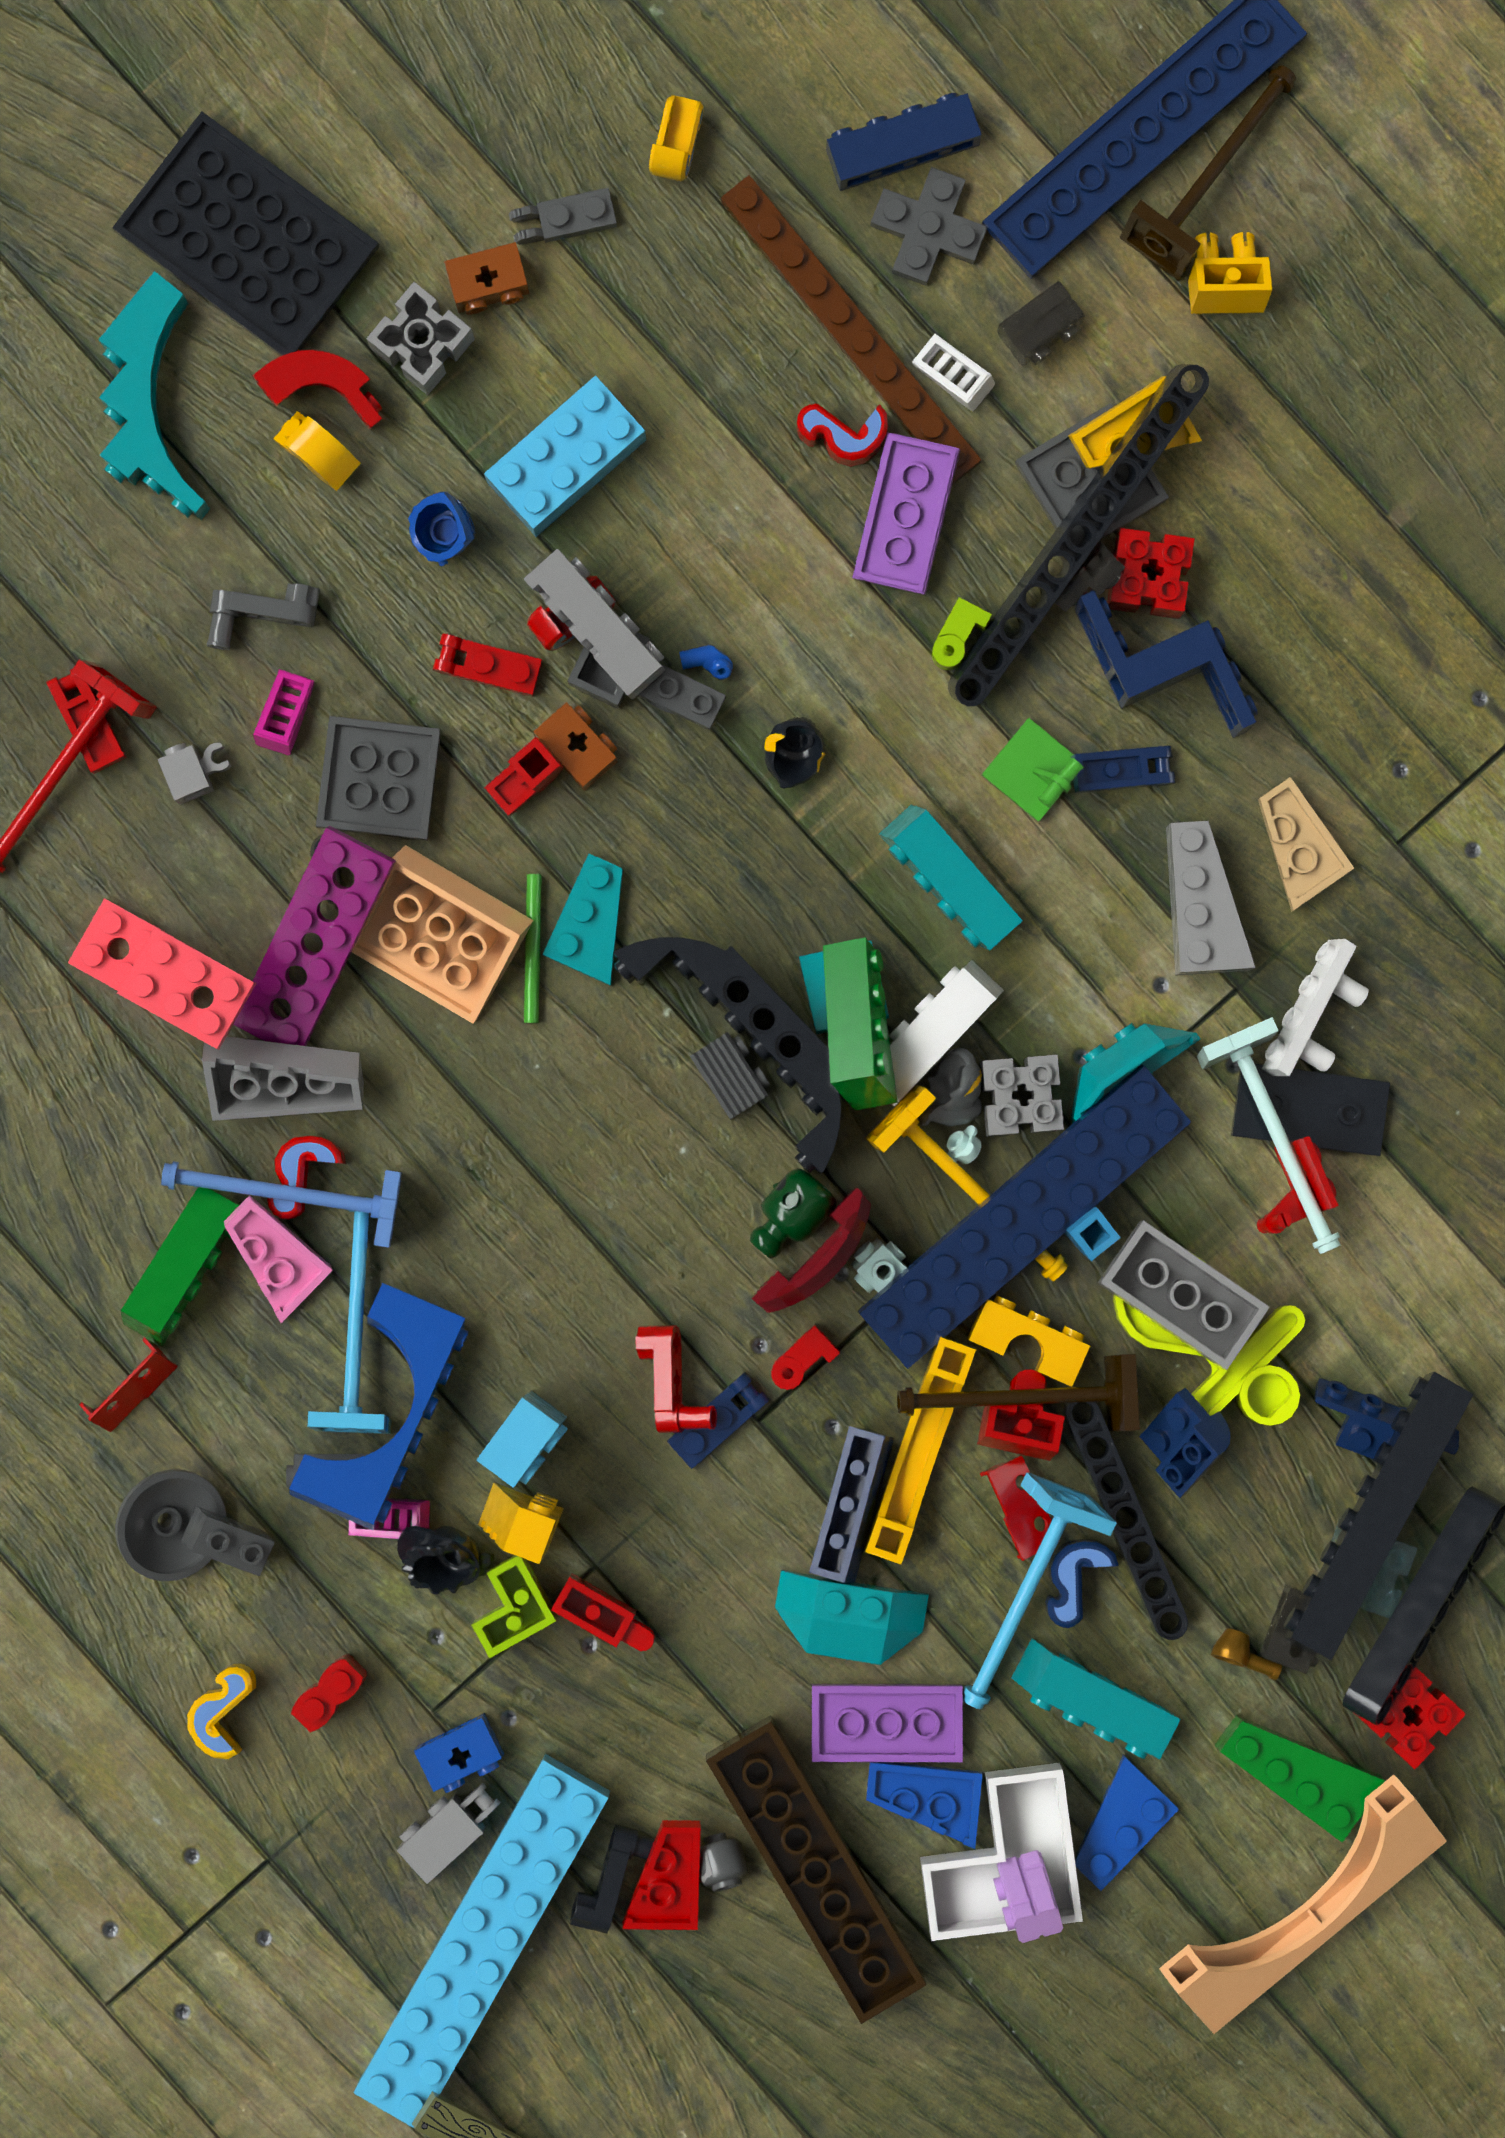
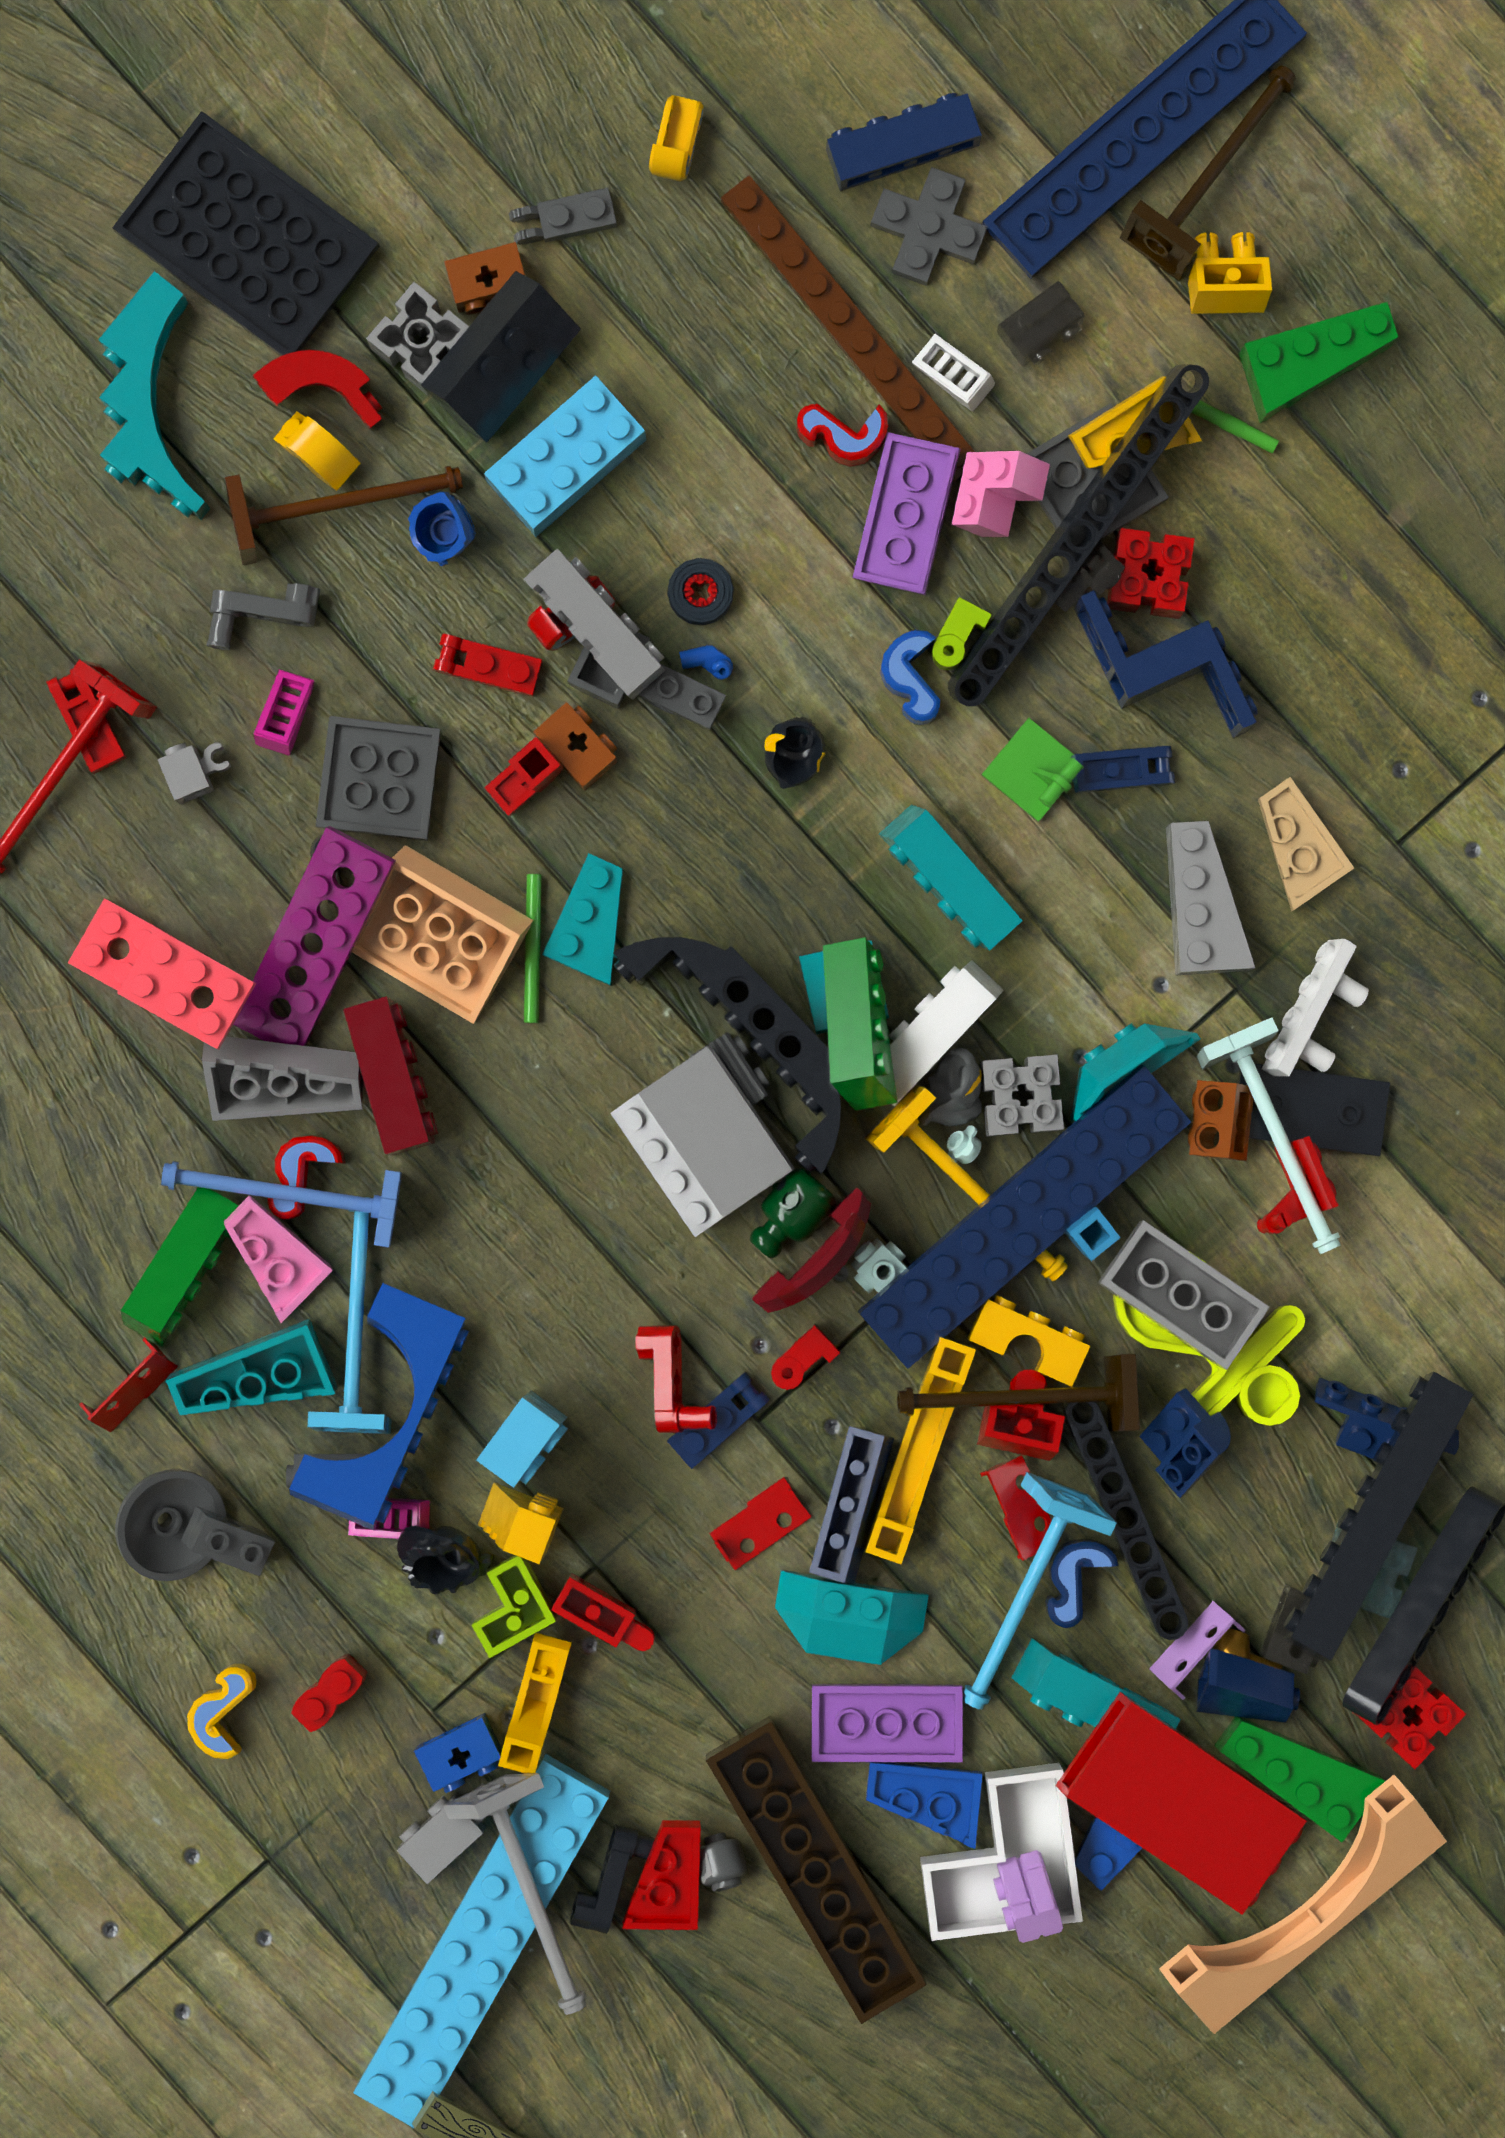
(249, 519): none -> reddish brown tile
(262, 1371): none -> teal wedge
(389, 1075): none -> dark red brick
(494, 1800): none -> light grey tile
(501, 356): none -> black brick
(535, 1704): none -> yellow arch
(699, 572): none -> black bush
(702, 1140): none -> light grey slope
(759, 1523): none -> red piece
(905, 681): none -> blue animal
(992, 486): none -> bright pink brick
(1181, 1803): none -> red brick
(1192, 1646): none -> lavender piece
(1230, 1120): none -> dark orange brick
(1235, 426): none -> bright green piece
(1245, 1688): none -> dark blue slope
(1305, 359): none -> green wedge

